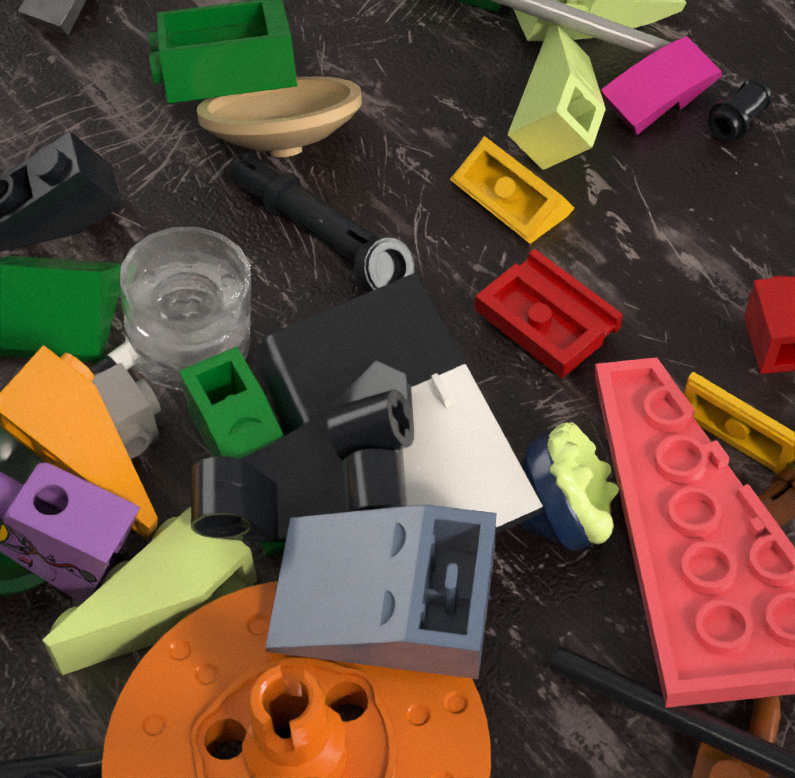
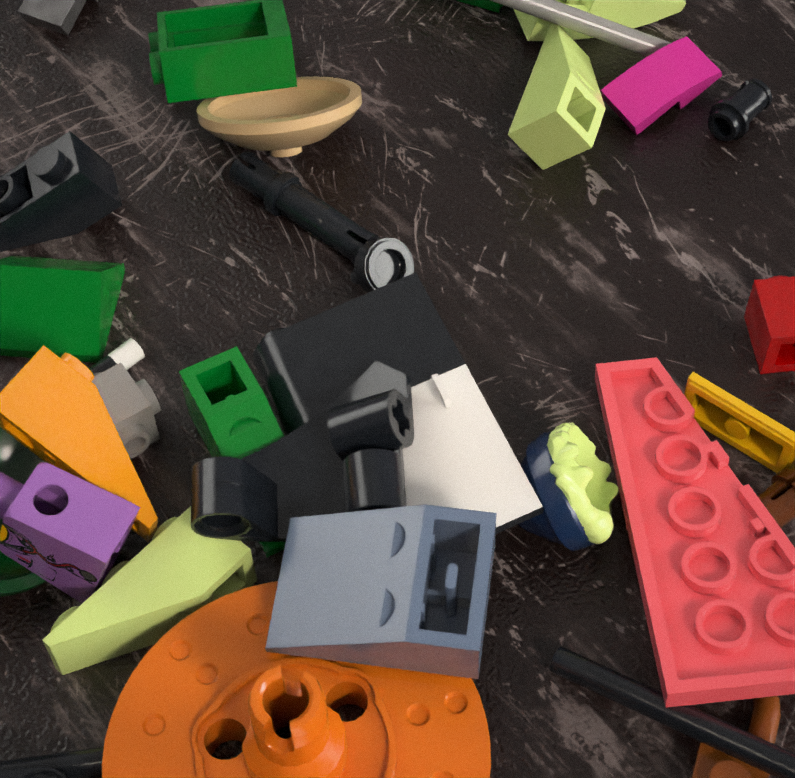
(184, 301): clear wheel -> none
(511, 191): yellow slope -> none
(548, 313): red plate -> none

